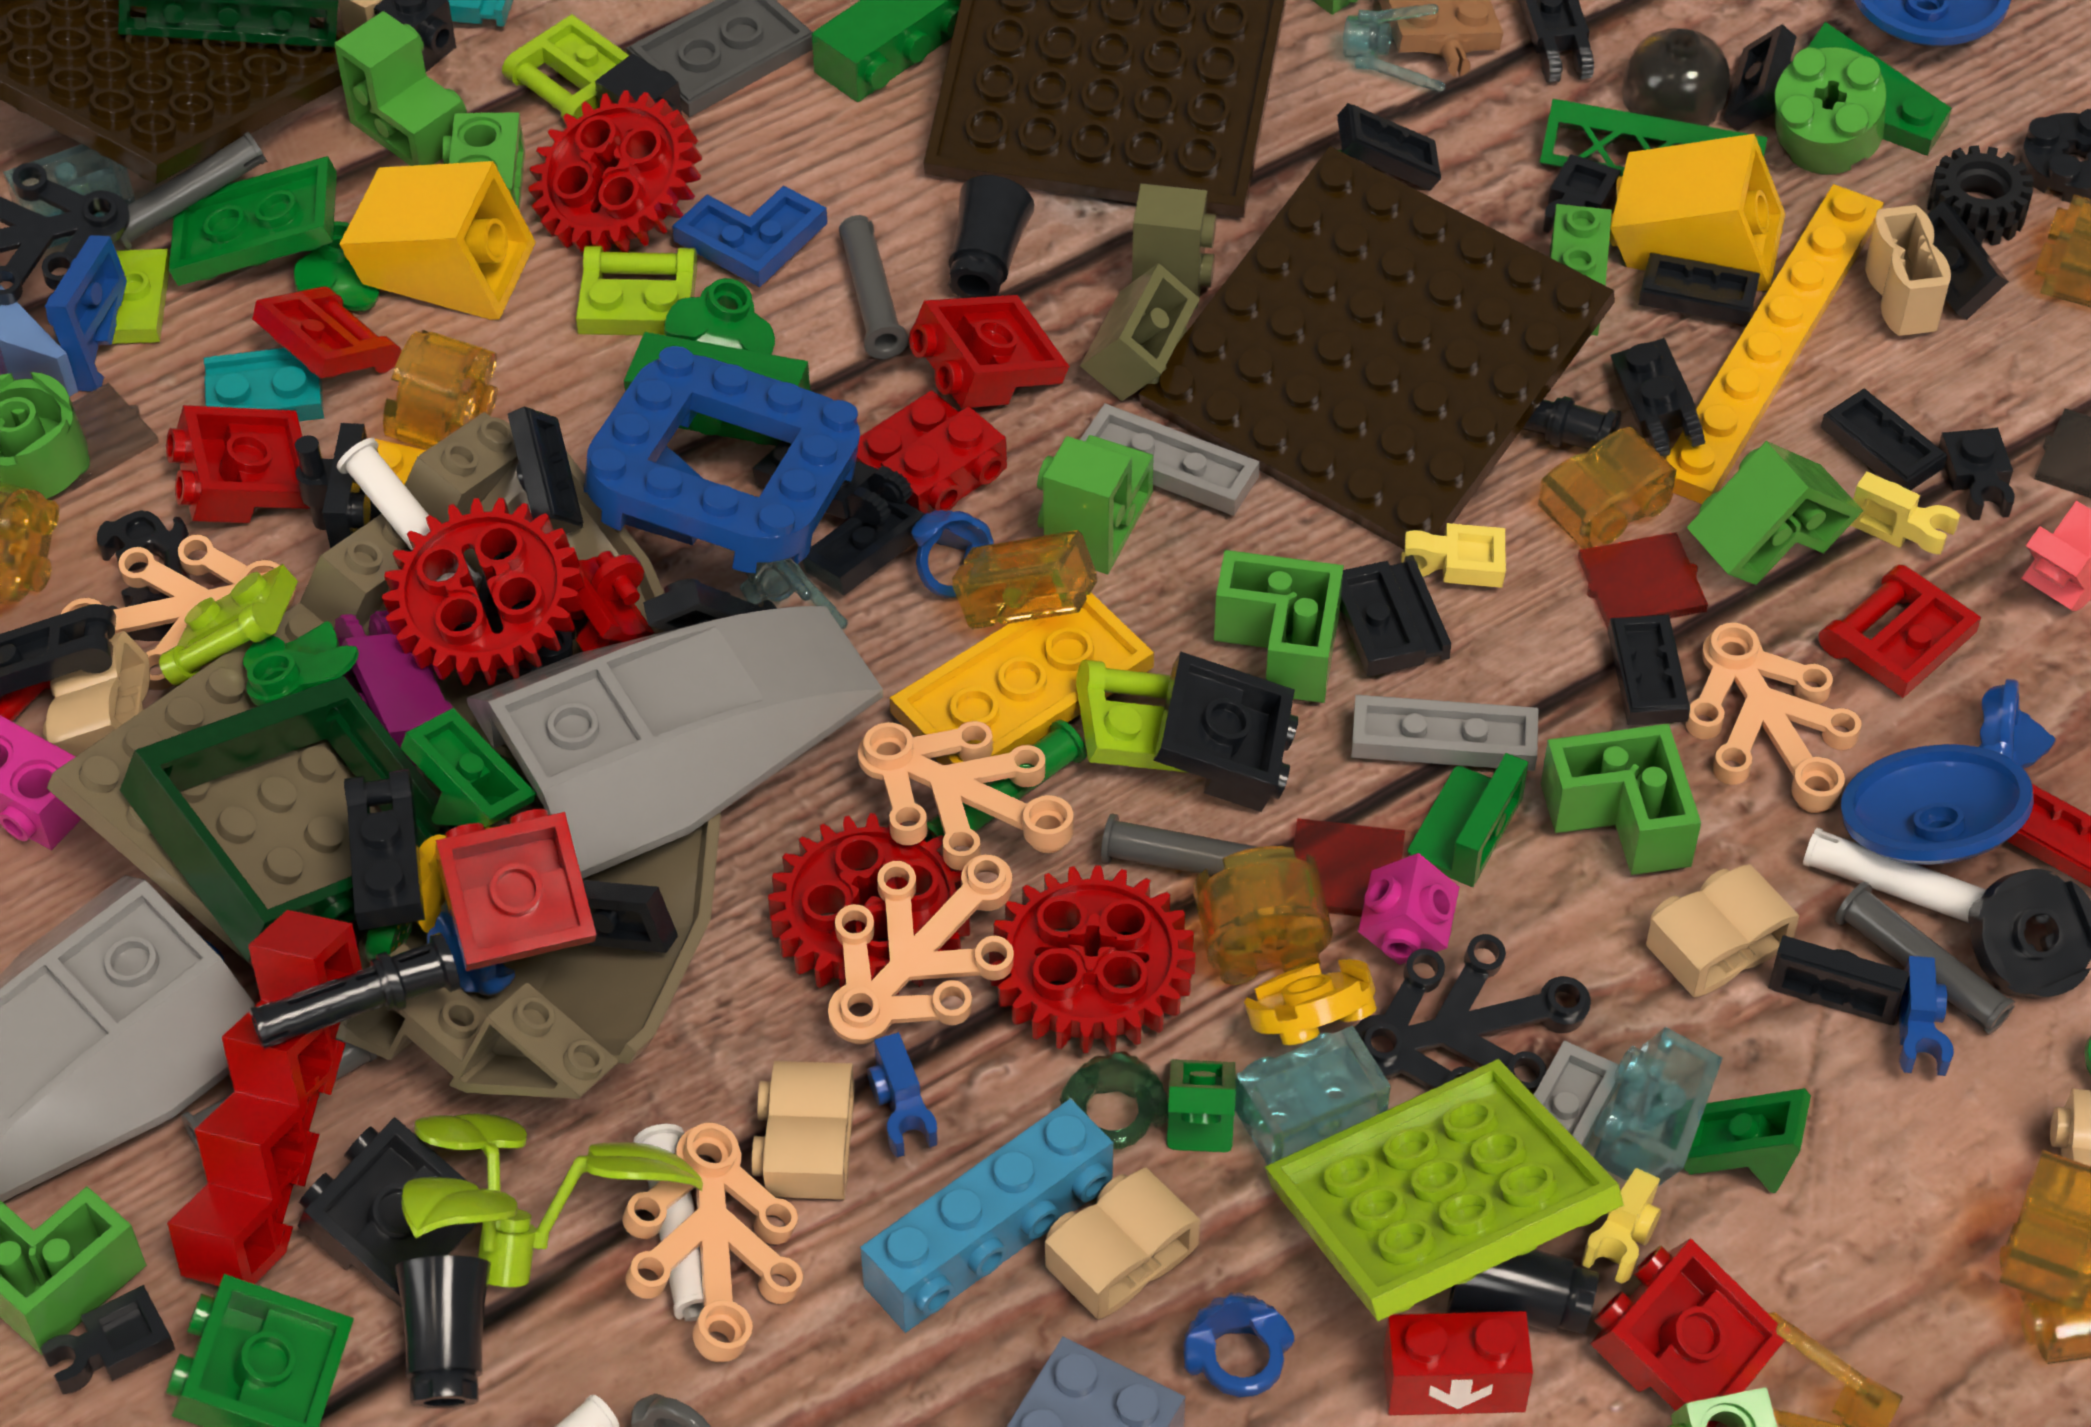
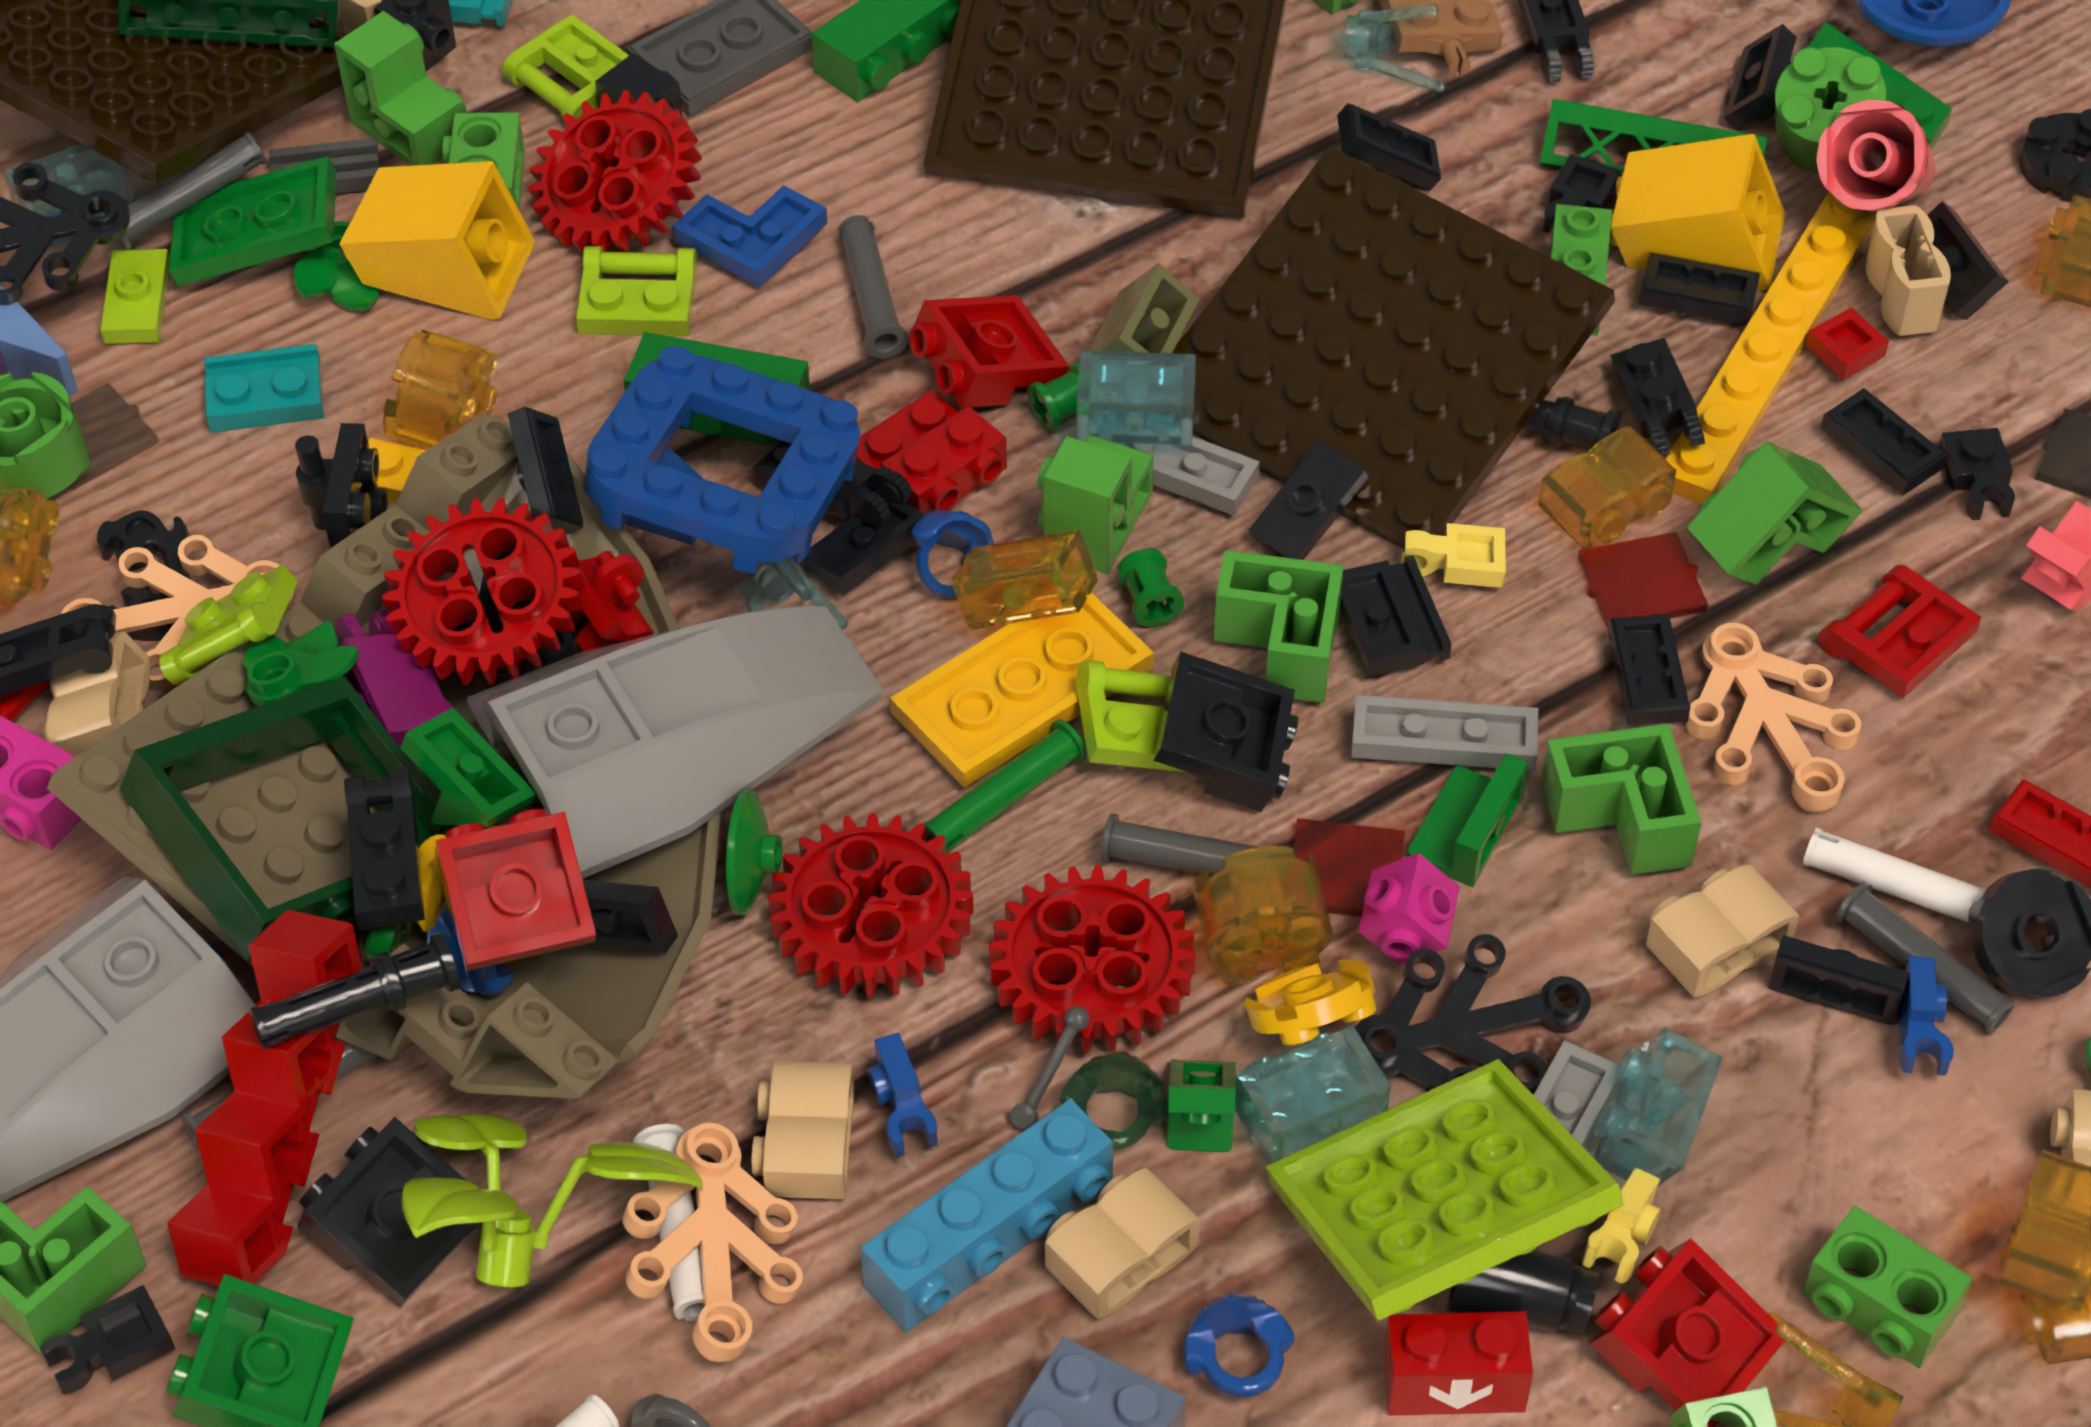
(87, 306): blue wing -> none
(235, 461): red plate -> none
(324, 333): red plate -> none
(353, 160): none -> dark grey tile
(388, 493): white pin -> none
(443, 1327): black plant -> none
(692, 603): black plate -> none
(721, 317): green plate -> none
(749, 852): none -> green dish
(895, 756): light nougat plant -> none
(917, 955): light nougat plant -> none
(987, 234): black plant -> none
(1025, 1114): none -> dark grey hinge
(1054, 399): none -> green bush
(1136, 392): none -> clear light blue brick
(1149, 587): none -> green bush
(1174, 231): olive brick -> none
(1308, 502): none -> black plate
(1677, 77): clear smoke cylinder -> none
(1751, 1133): green slope -> none
(1847, 343): none -> red plate
(1875, 156): none -> coral cone
(1893, 515): light yellow plate -> none
(1895, 1275): none -> bright green brick
(1937, 803): blue dish -> none
(1985, 175): black tyre -> none
(2011, 730): blue piece -> none

